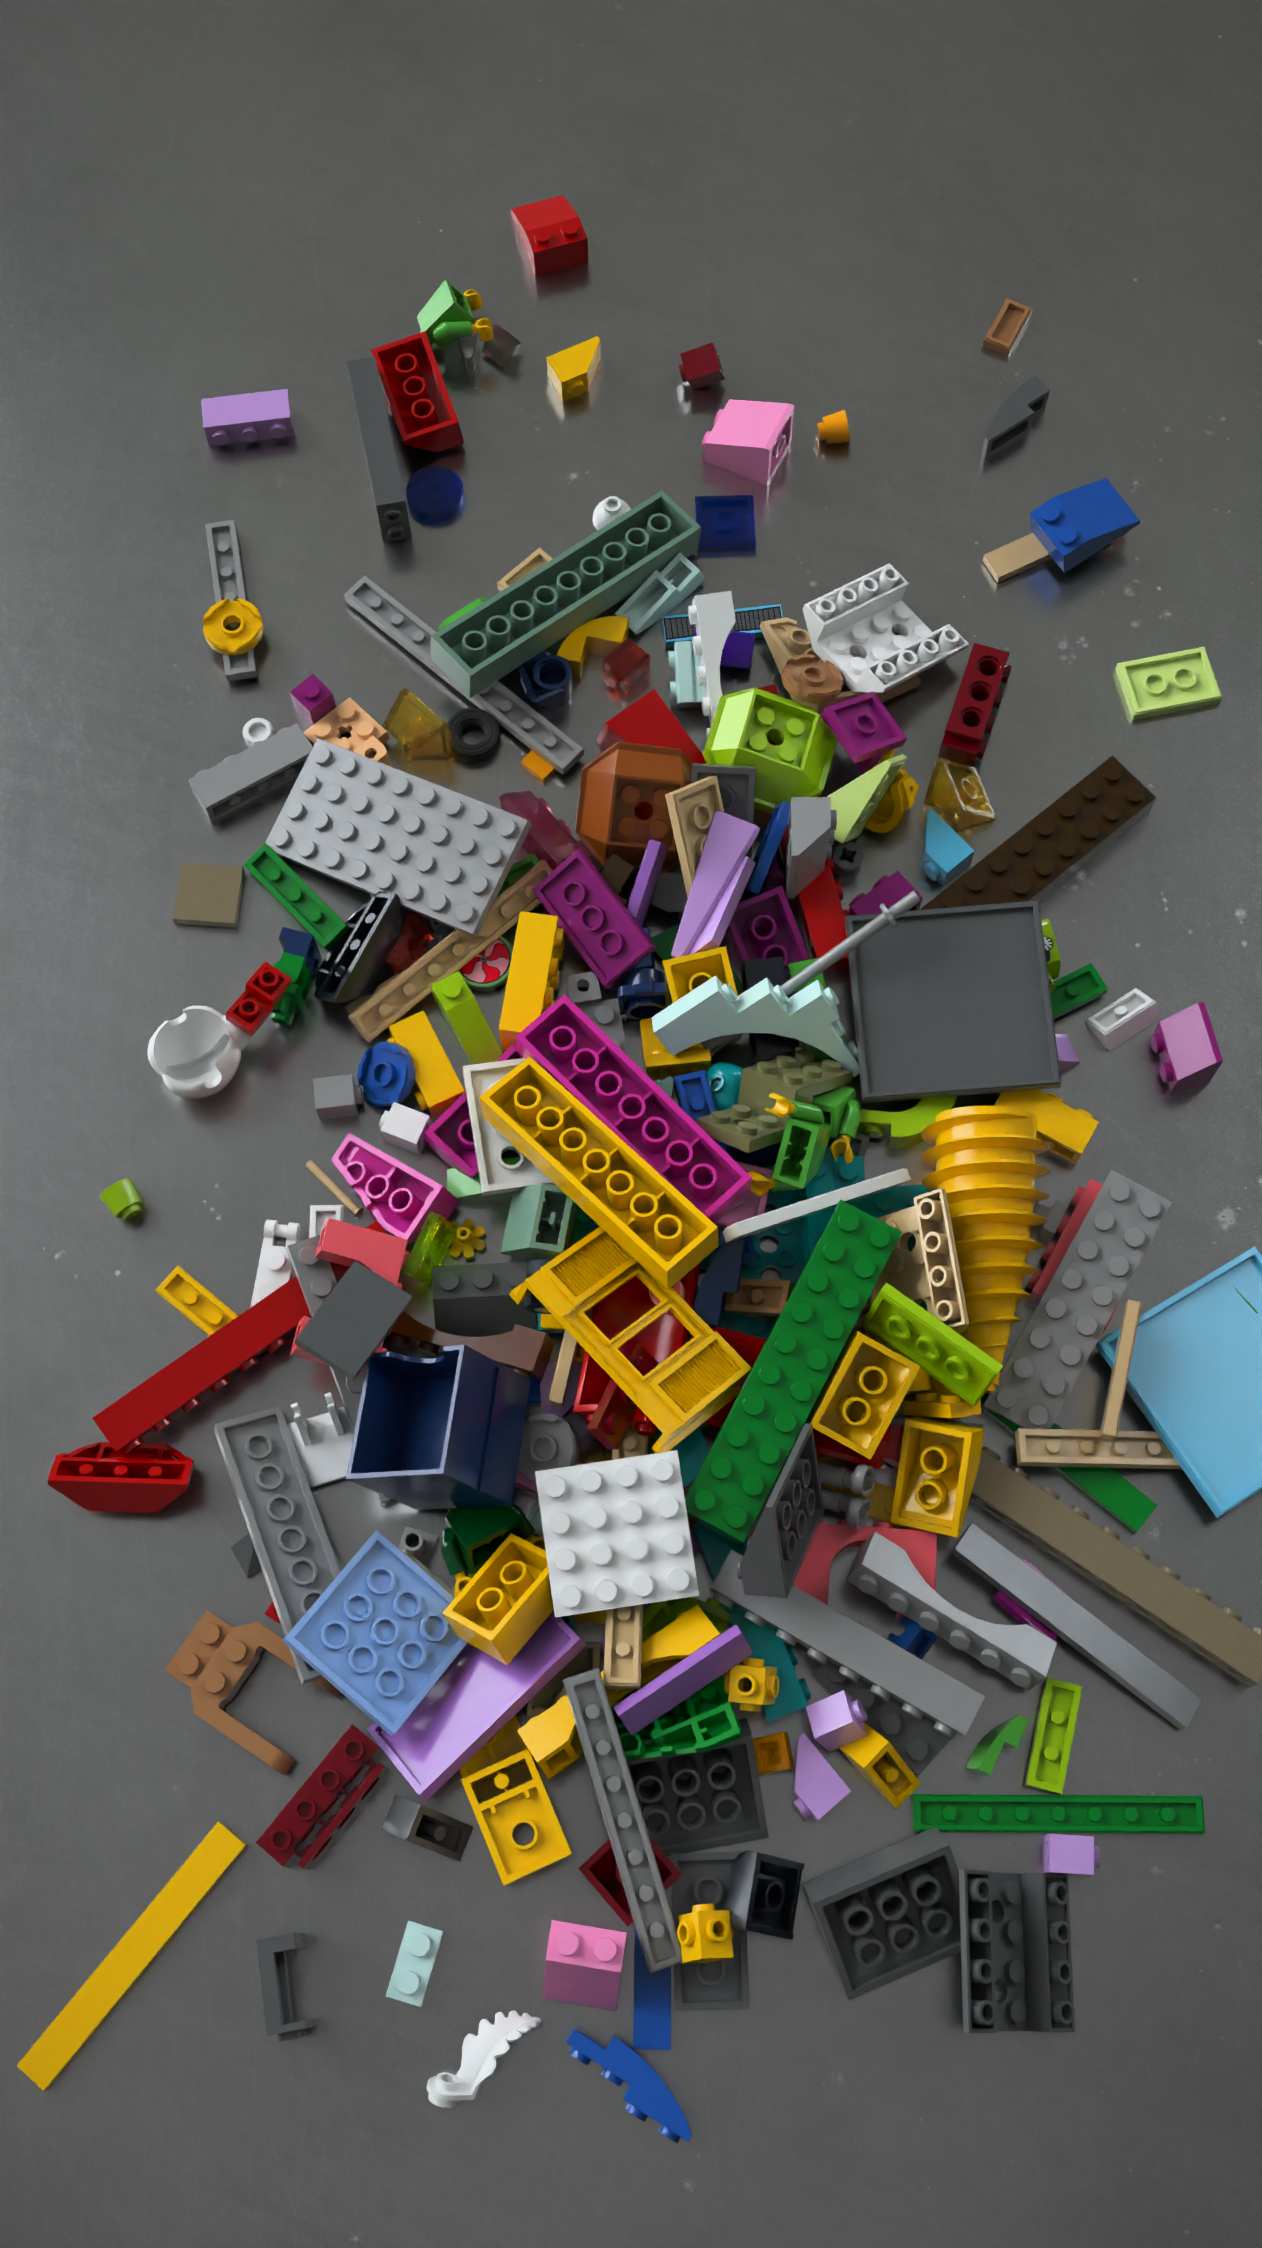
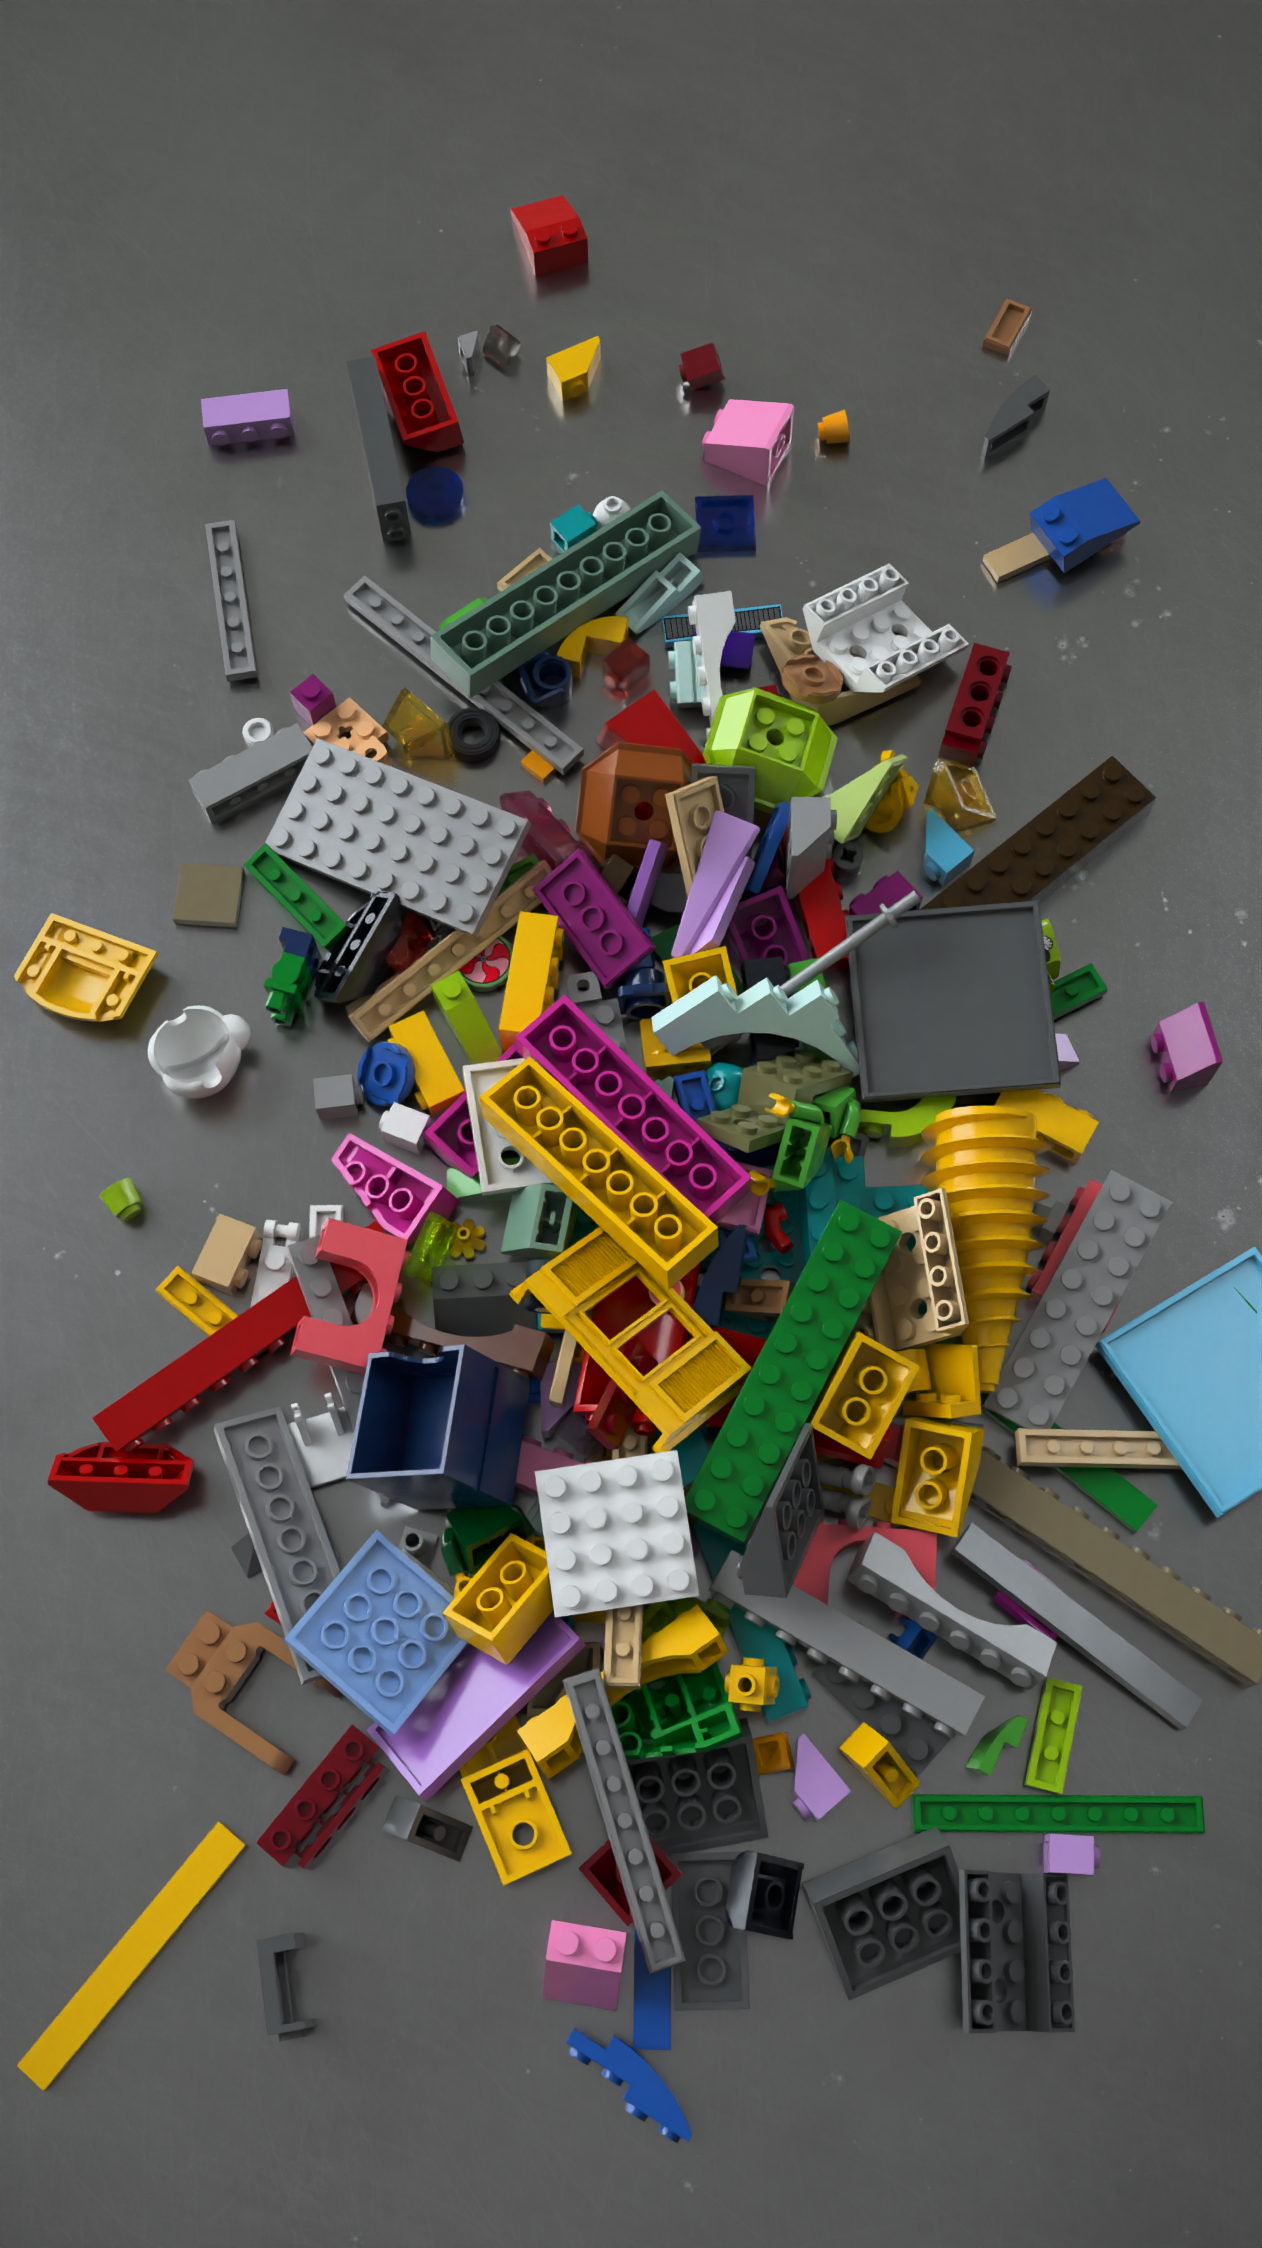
(83, 971): none -> yellow slope
(227, 1255): none -> tan brick
(235, 641): yellow tile -> none
(259, 998): red slope -> none
(334, 1188): tan piece -> none
(354, 1320): dark grey tile -> none
(415, 1963): light aqua plate -> none
(451, 316): bright green torso -> none
(479, 2058): white plant -> none
(547, 1444): light grey tile -> none
(572, 527): none -> teal brick
(683, 1680): medium lavender tile -> none
(705, 1935): yellow brick -> none
(772, 1228): none -> red arm
(815, 1205): white tile -> none
(837, 1720): lavender brick -> none
(864, 729): magenta bracket -> none
(931, 1344): lime tile -> none
(1120, 1370): tan tile -> none
(1123, 1018): white slope -> none
(1168, 683): yellowish green tile -> none

